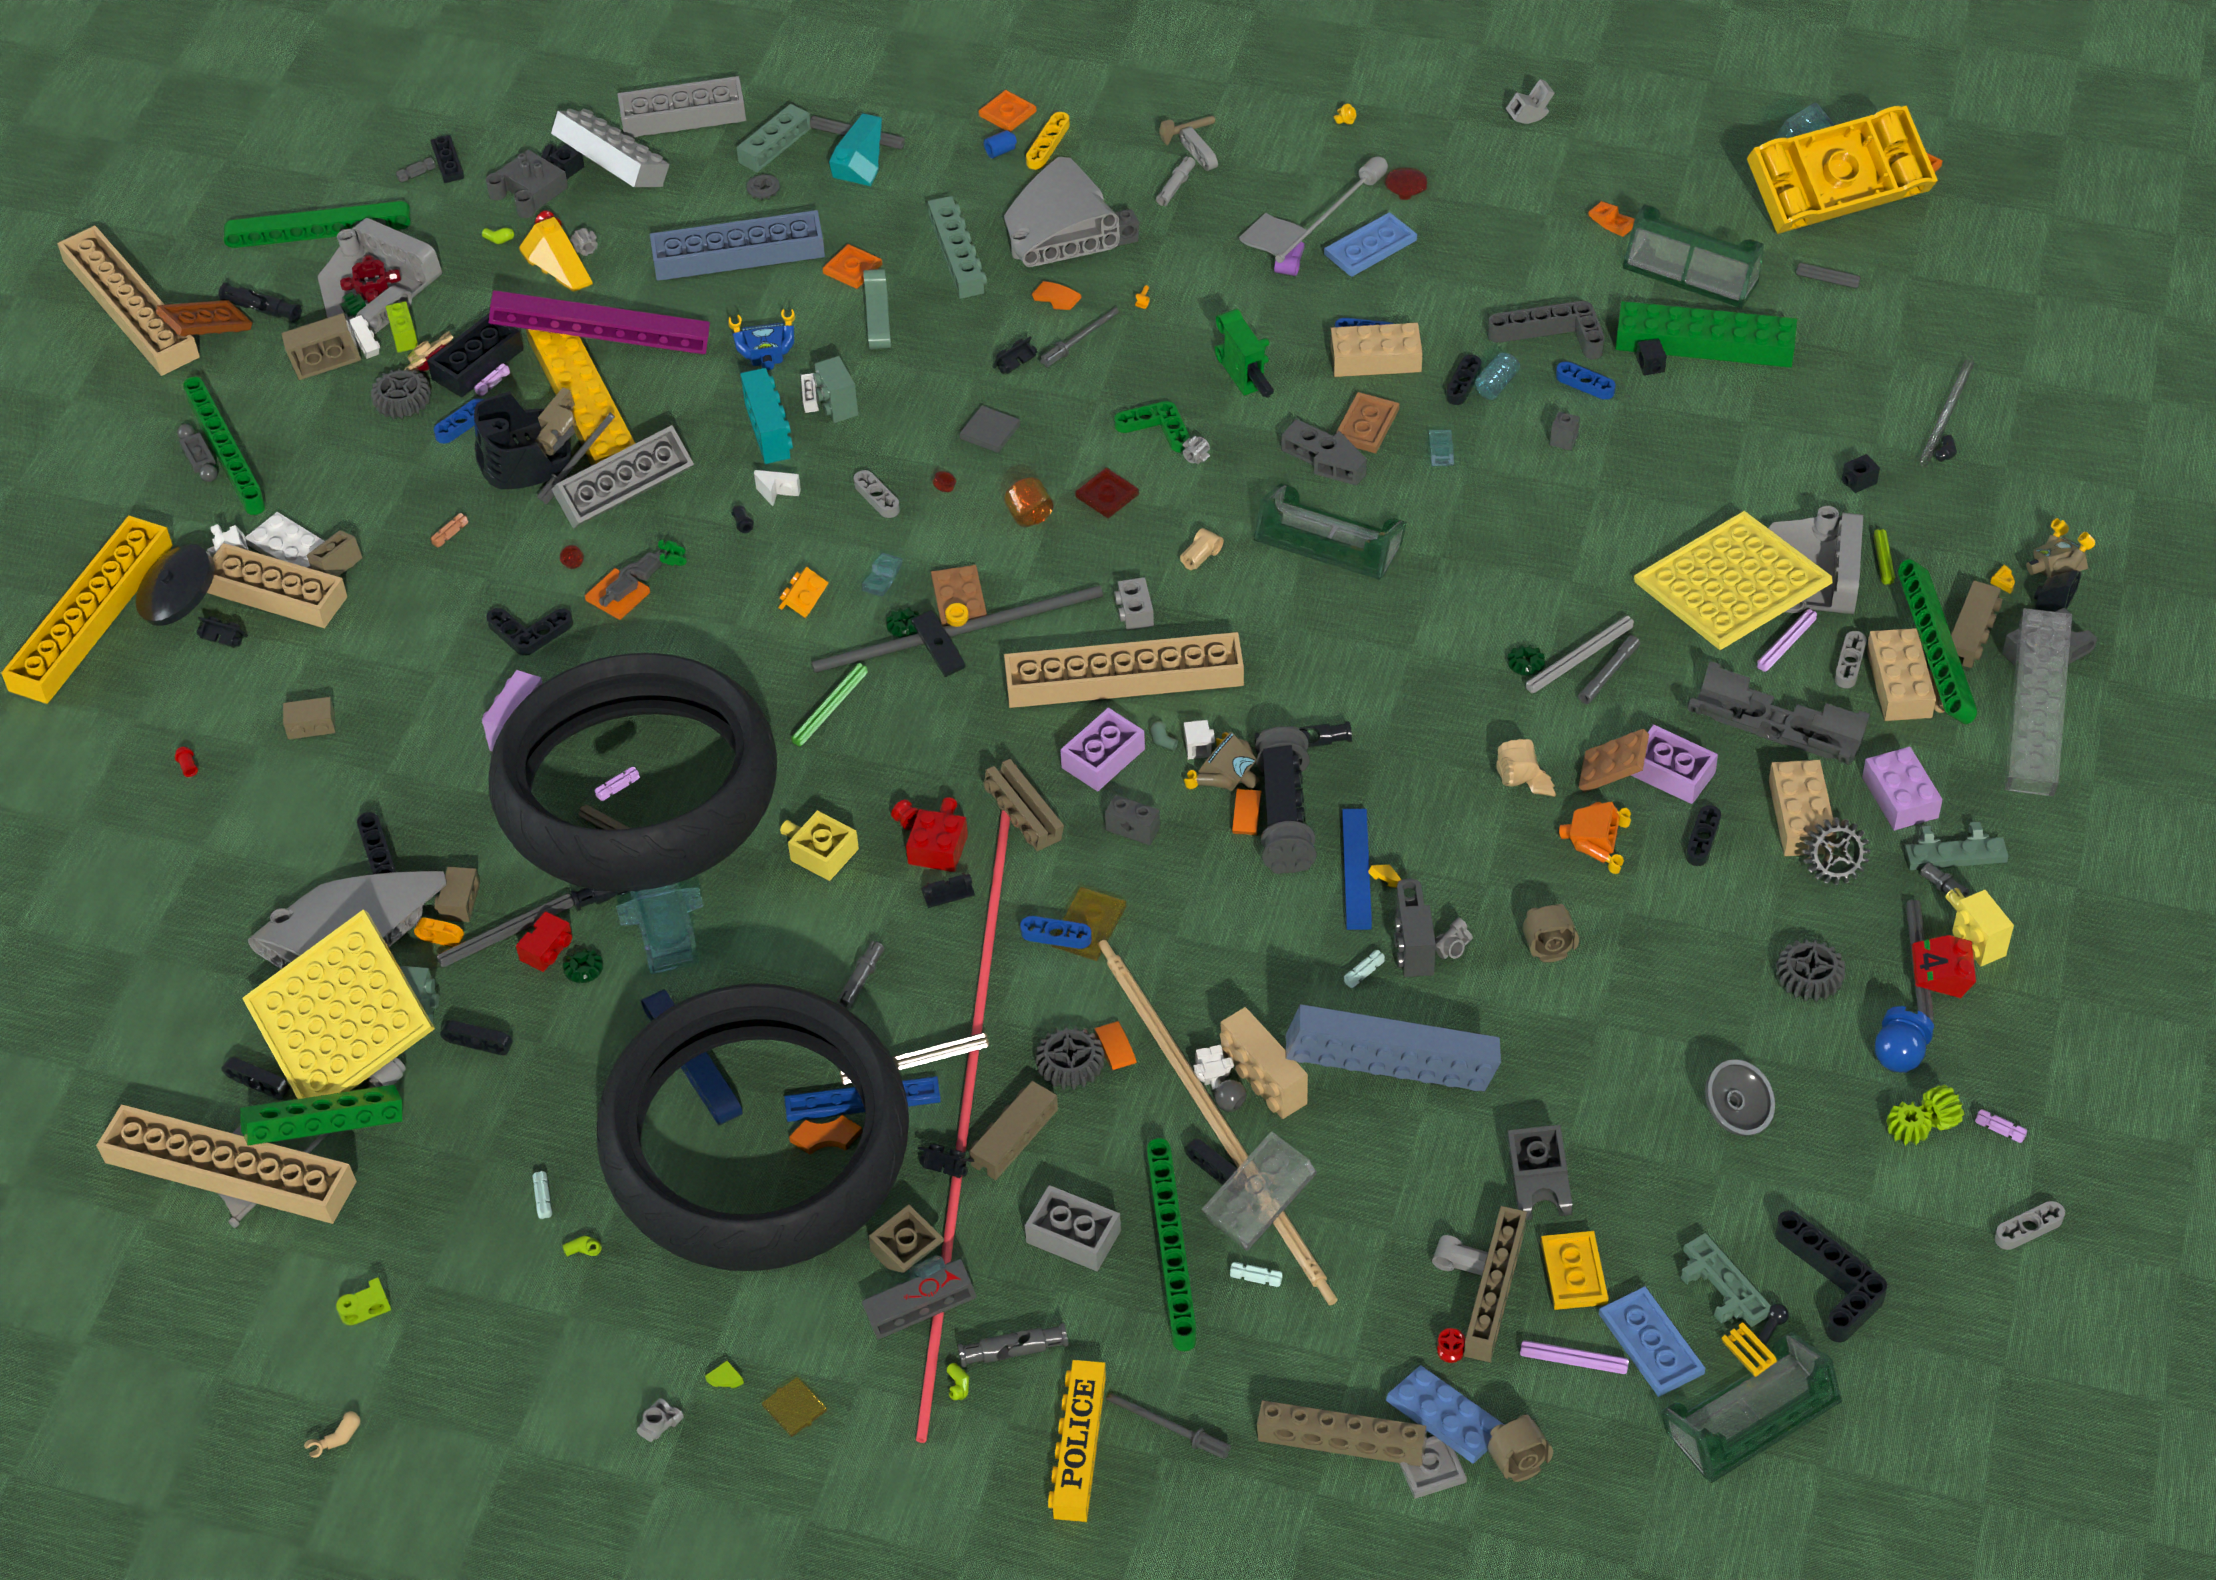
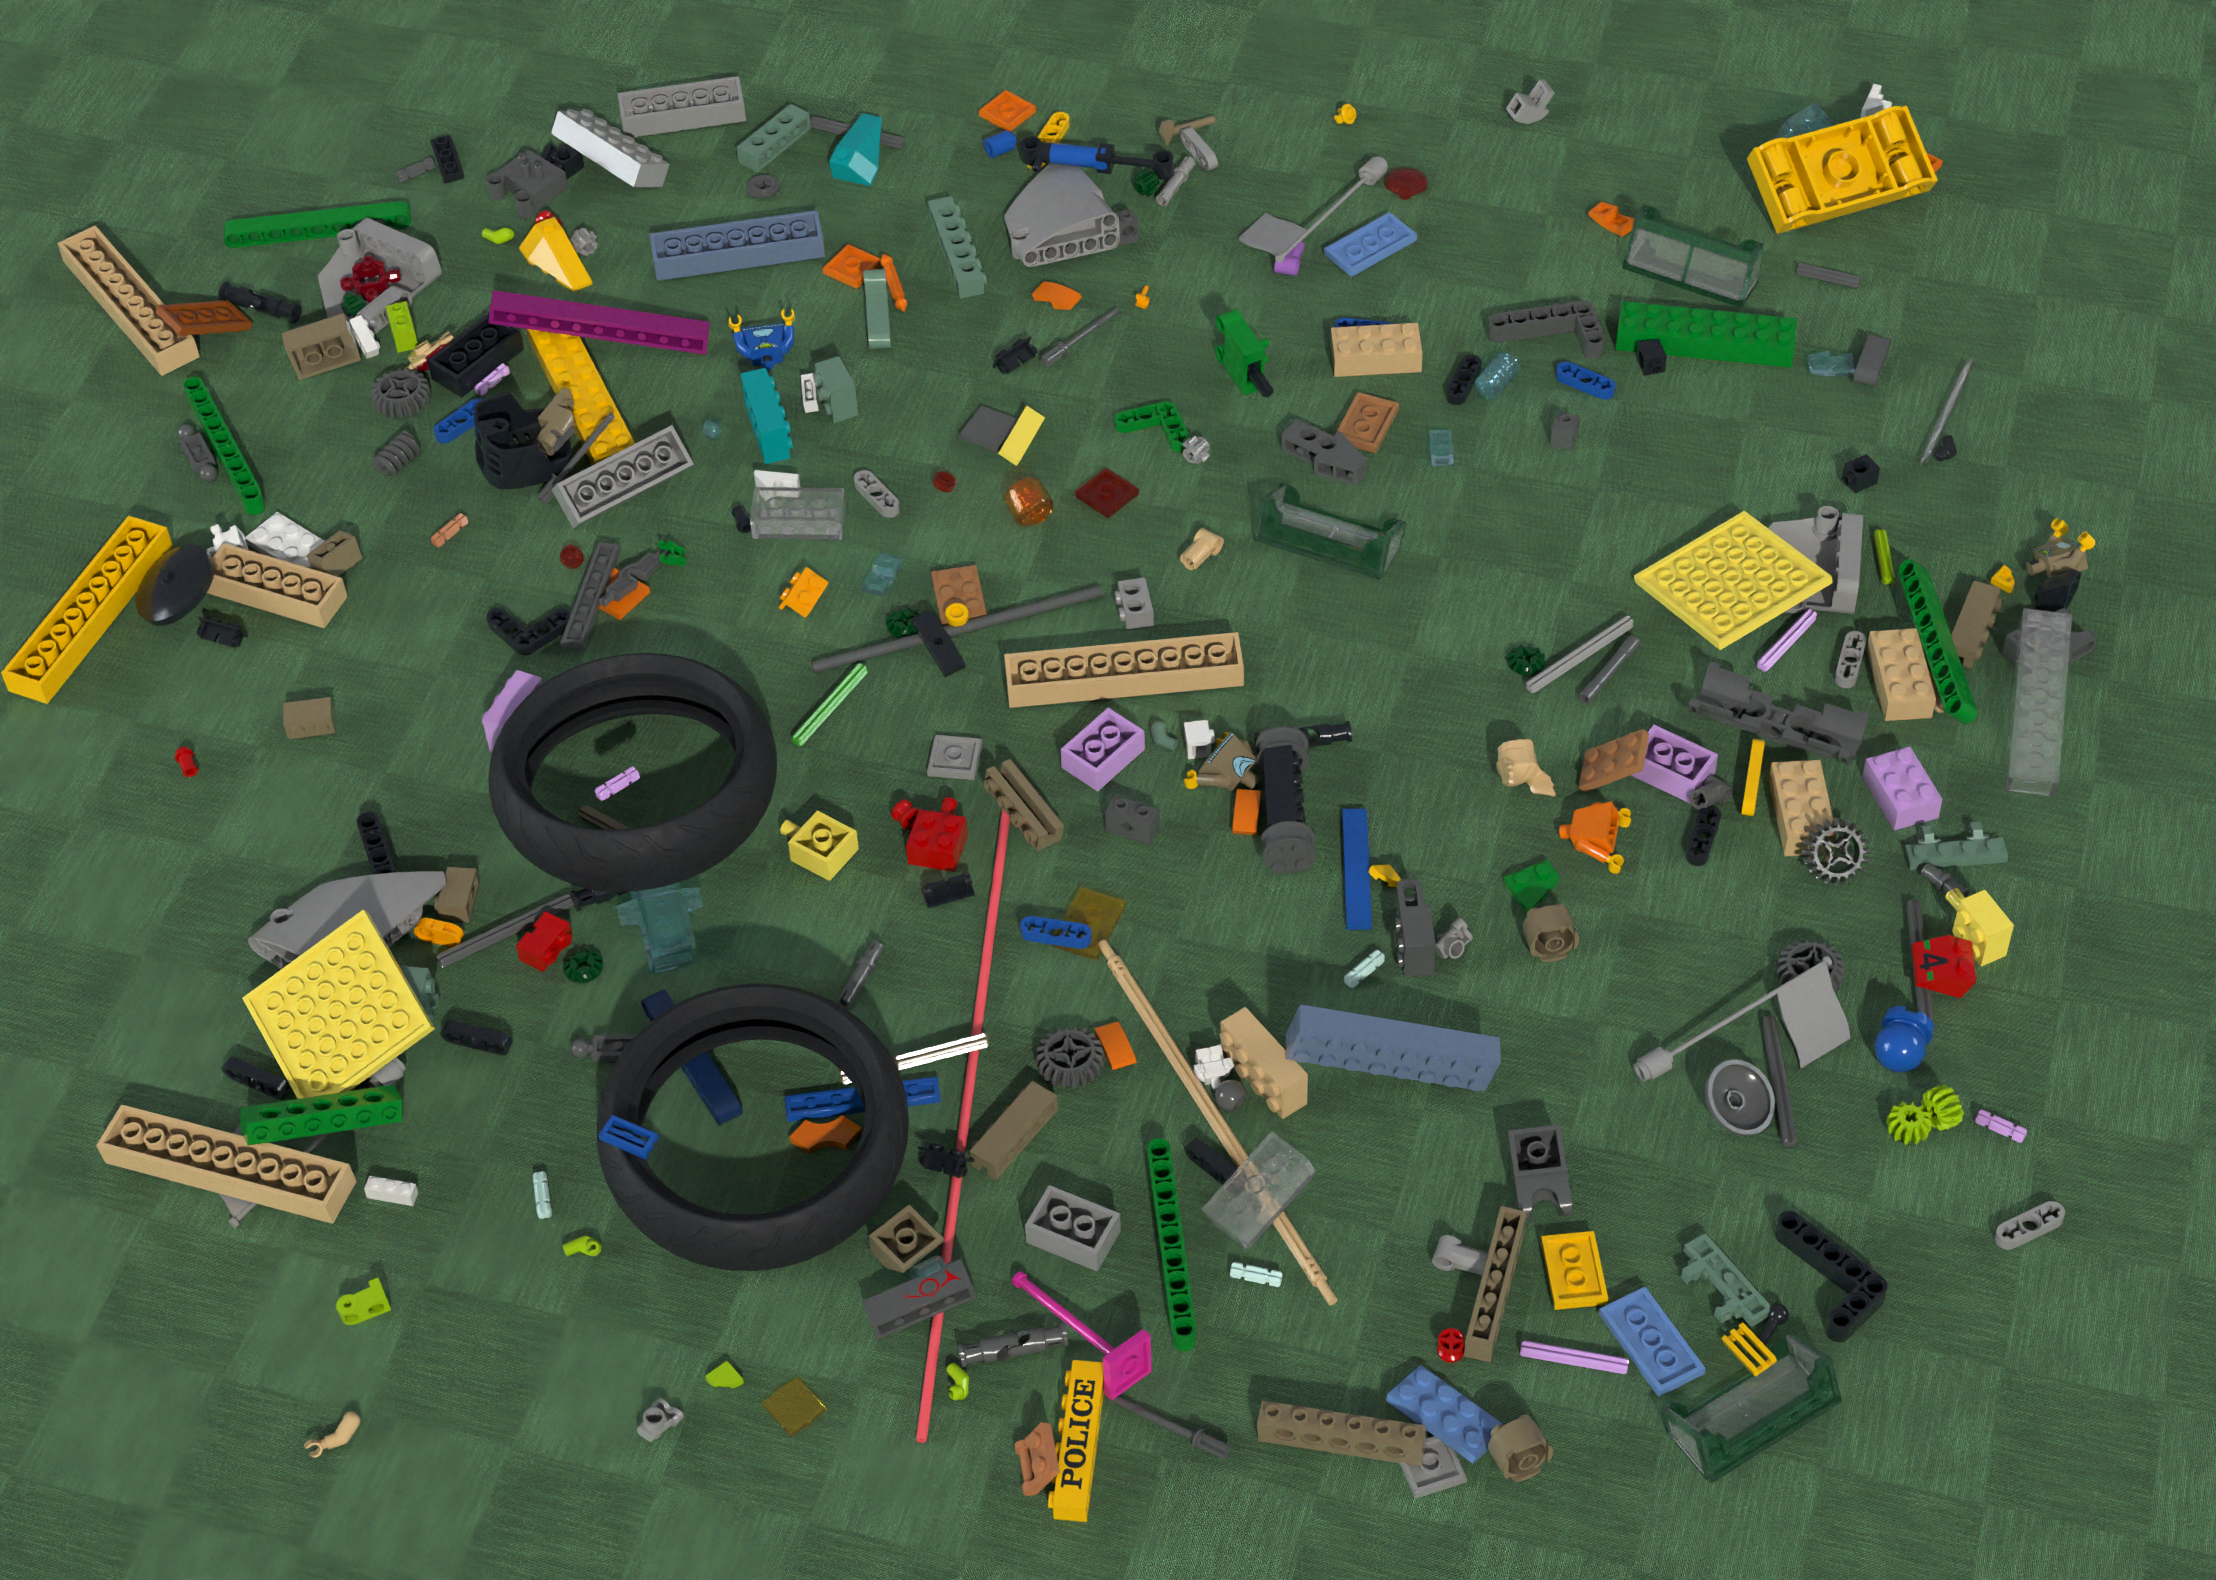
(391, 1190): none -> white piece
(396, 454): none -> dark grey piece
(591, 591): none -> dark grey tile
(603, 1049): none -> dark grey plate
(624, 1145): none -> blue tile
(712, 429): none -> clear light blue bush
(798, 513): none -> clear brick
(894, 282): none -> orange wheel
(954, 757): none -> light grey tile
(1021, 435): none -> light yellow tile
(1043, 1456): none -> nougat plate
(1102, 157): none -> black piece
(1121, 1365): none -> dark pink tile
(1146, 183): none -> dark green gear
(1532, 884): none -> green wing
(1711, 792): none -> dark grey piece
(1753, 777): none -> yellow beam
(1779, 1082): none -> dark grey axle
(1806, 1008): none -> light grey flag
(1824, 365): none -> clear light blue slope
(1872, 360): none -> dark grey beam
(1875, 102): none -> white slope

